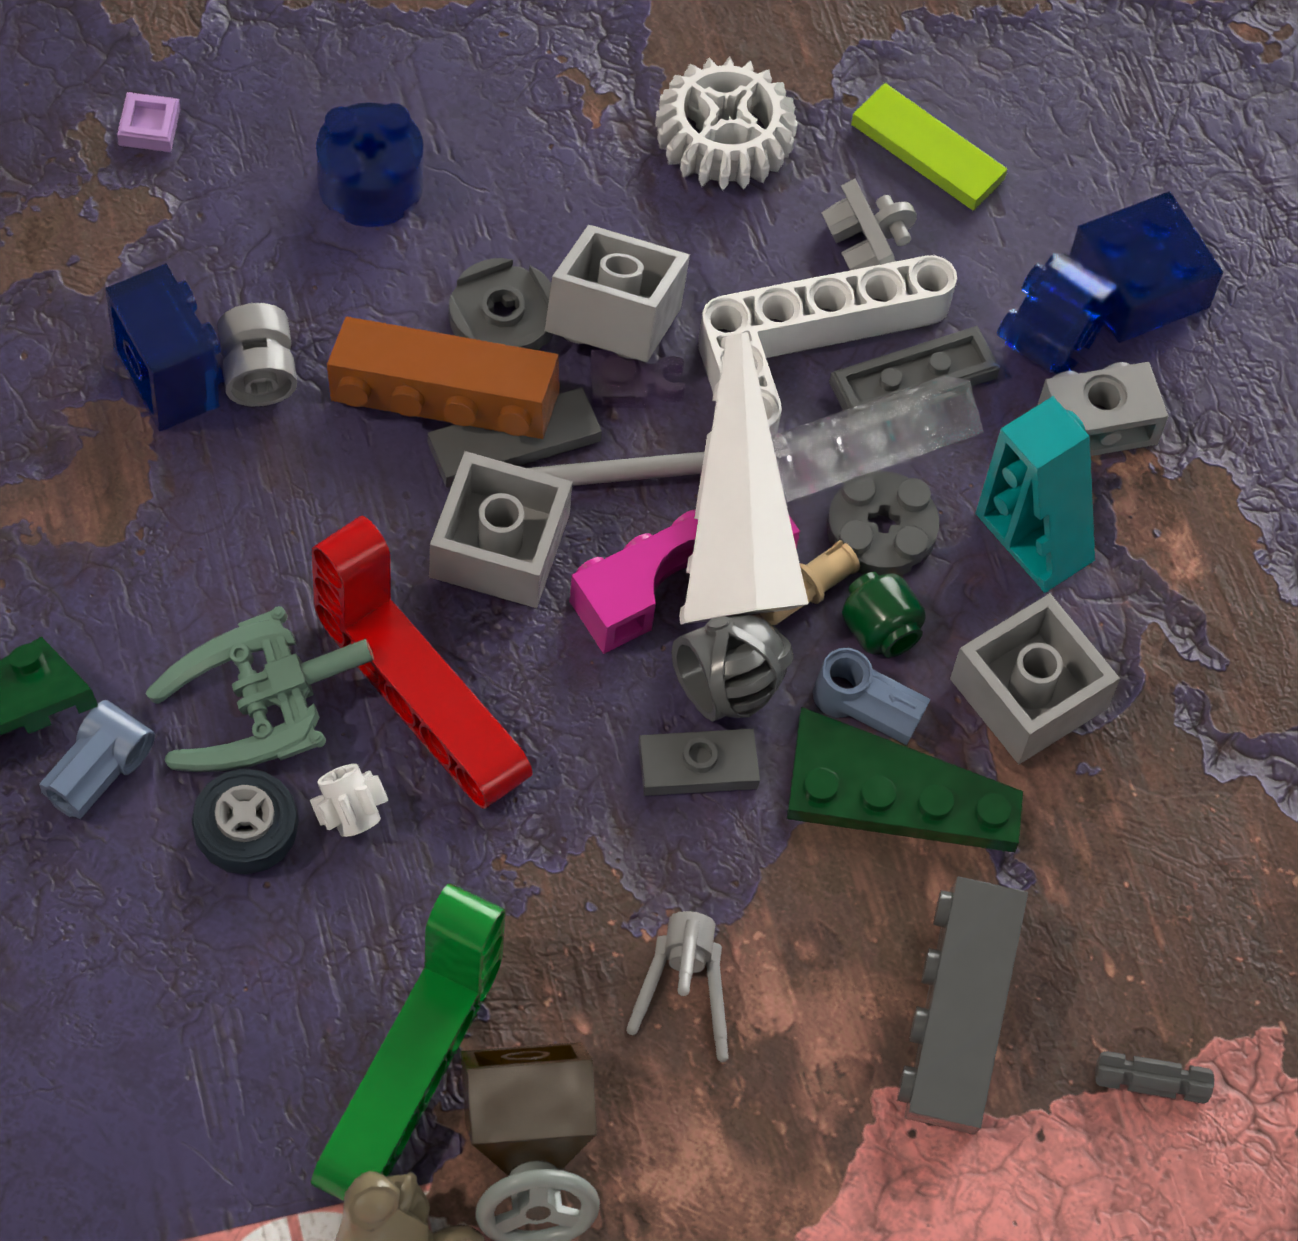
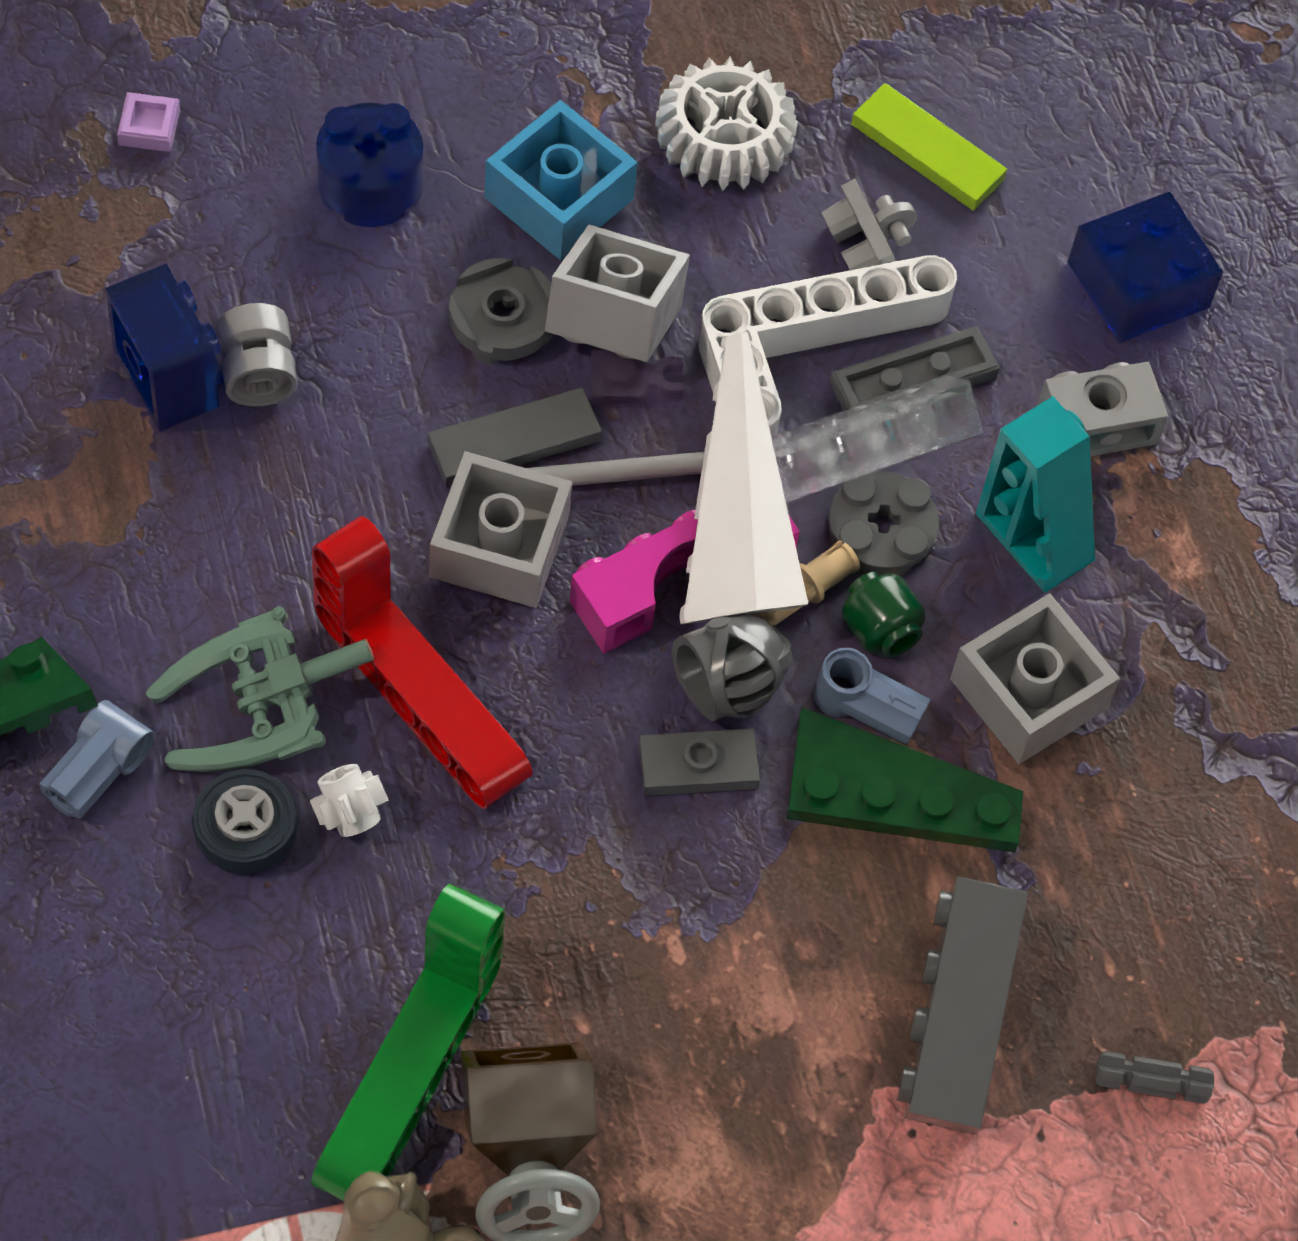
(444, 377): dark orange brick -> none
(560, 179): none -> dark azure brick
(688, 948): light grey plant -> none
(1060, 313): clear blue brick -> none

